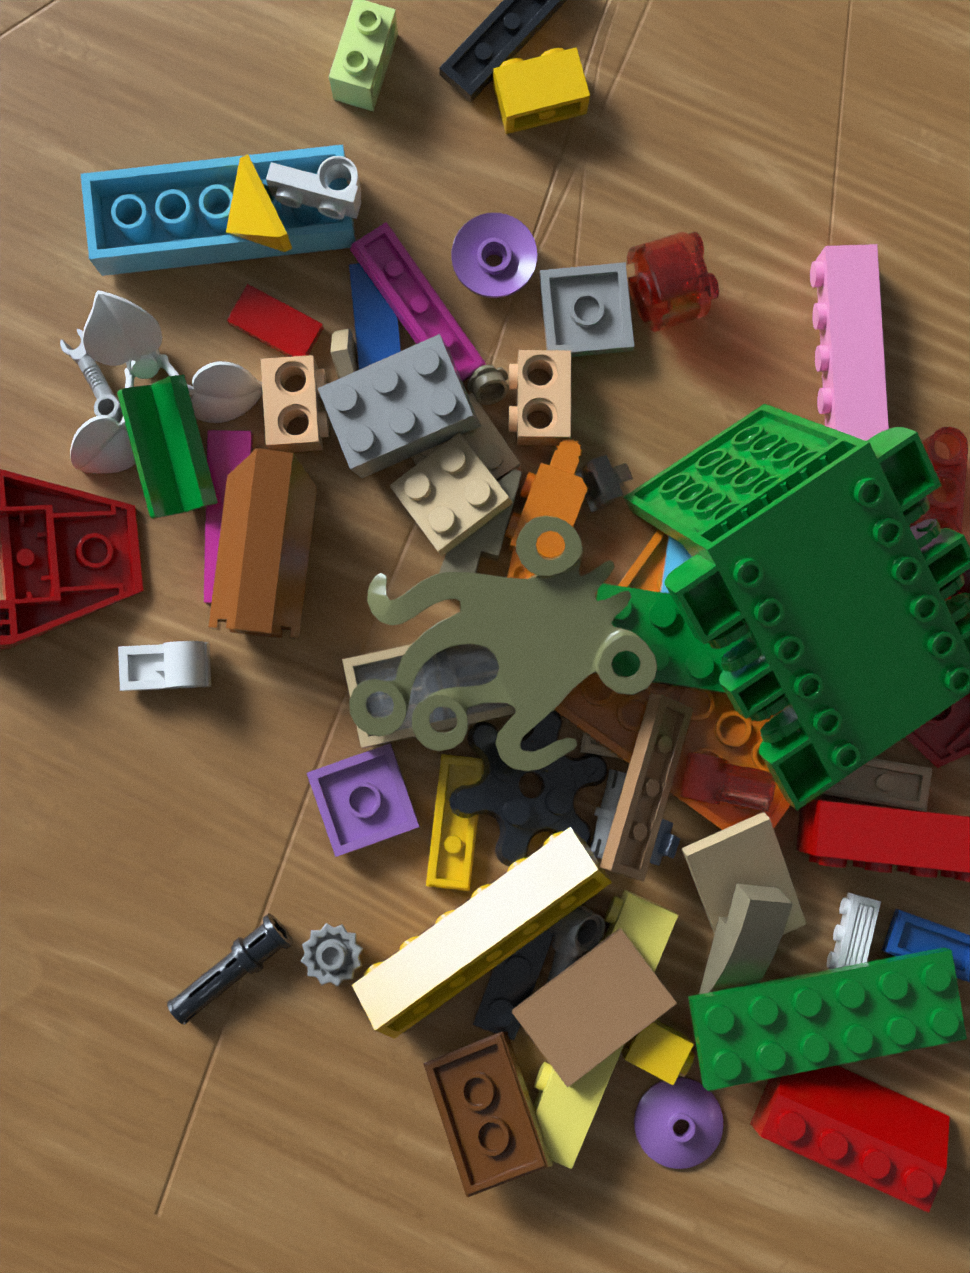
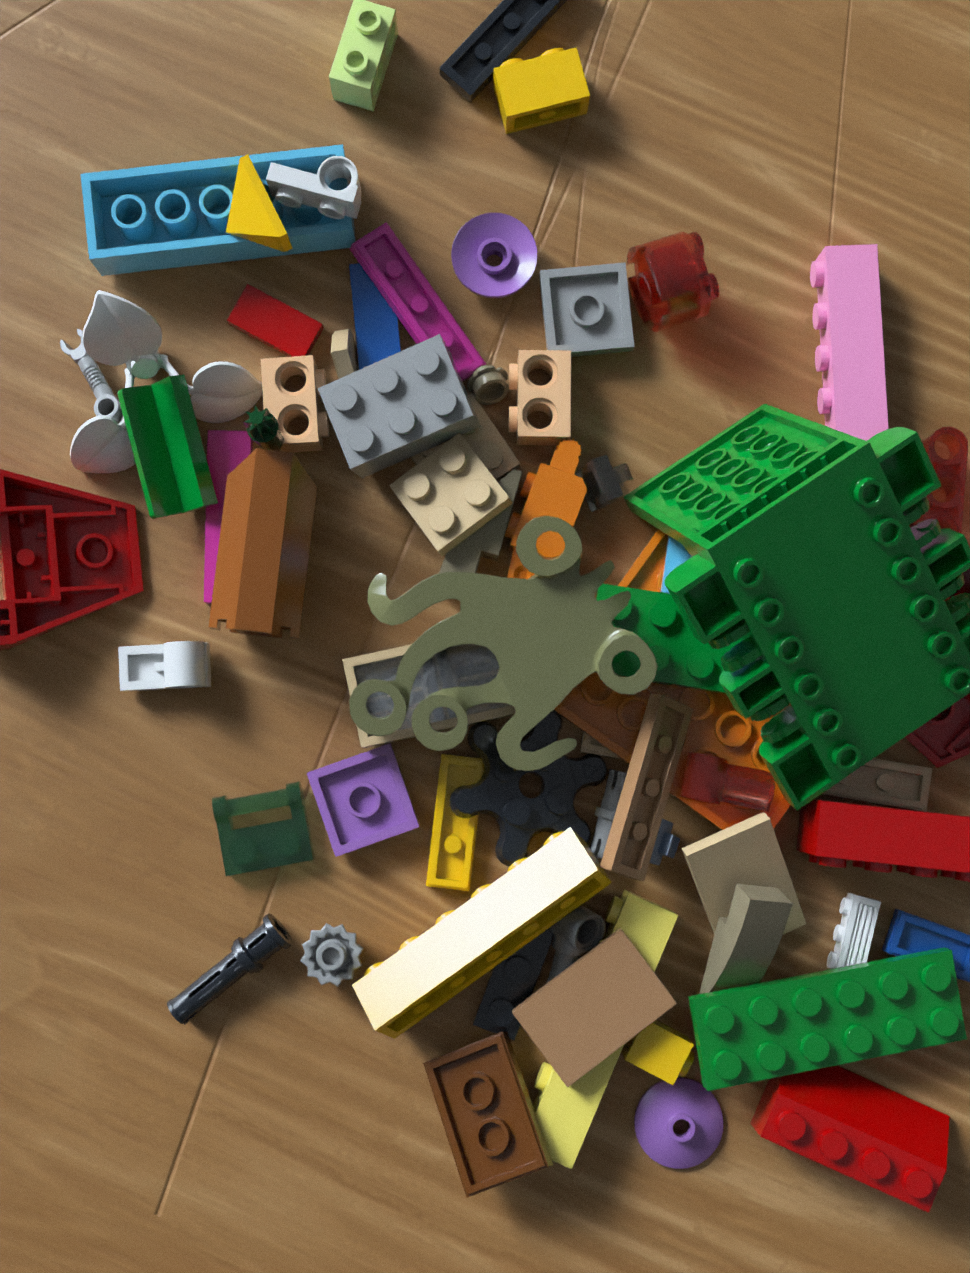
(264, 429): none -> dark green piece
(268, 843): none -> clear green plate

